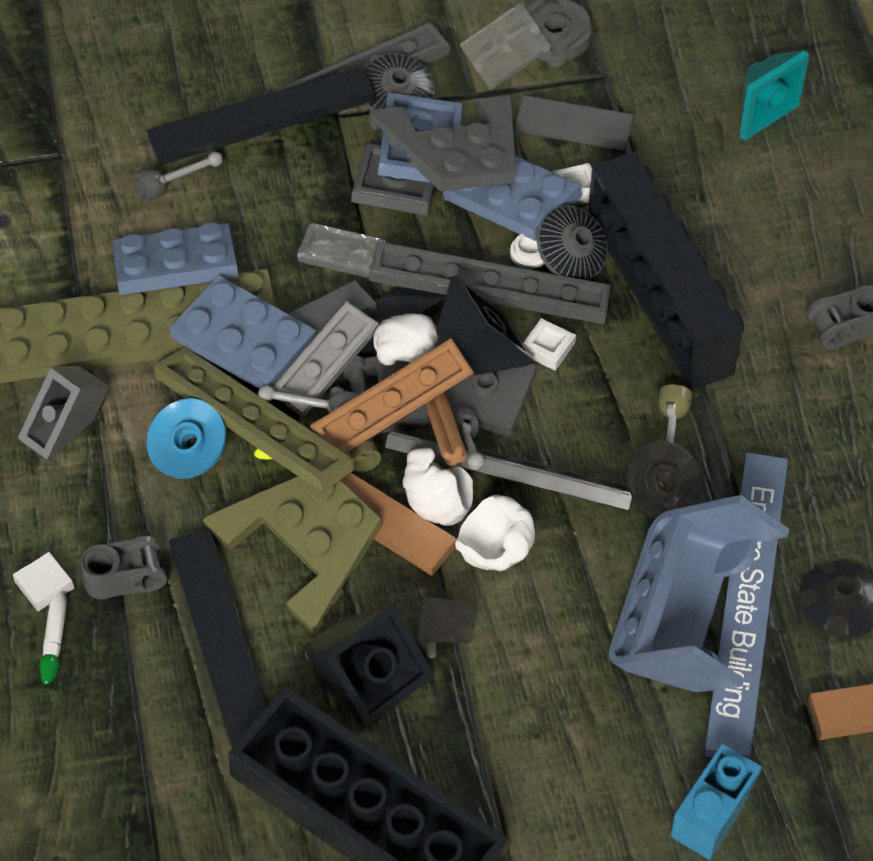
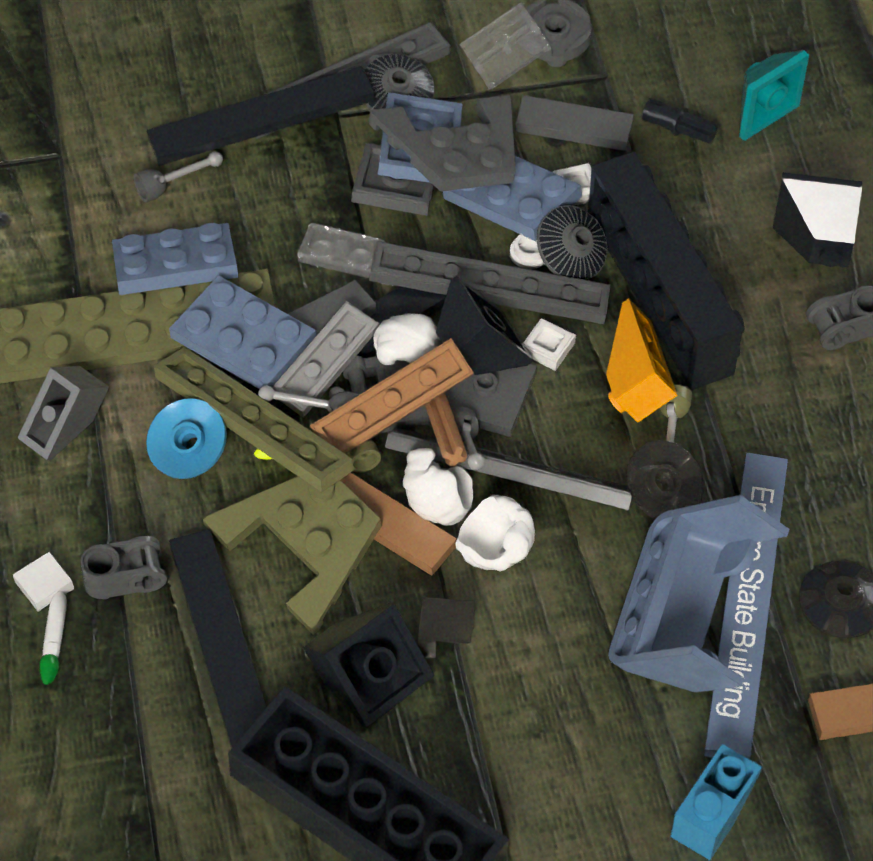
(637, 366): none -> light orange slope
(679, 121): none -> black axle
(818, 217): none -> slope

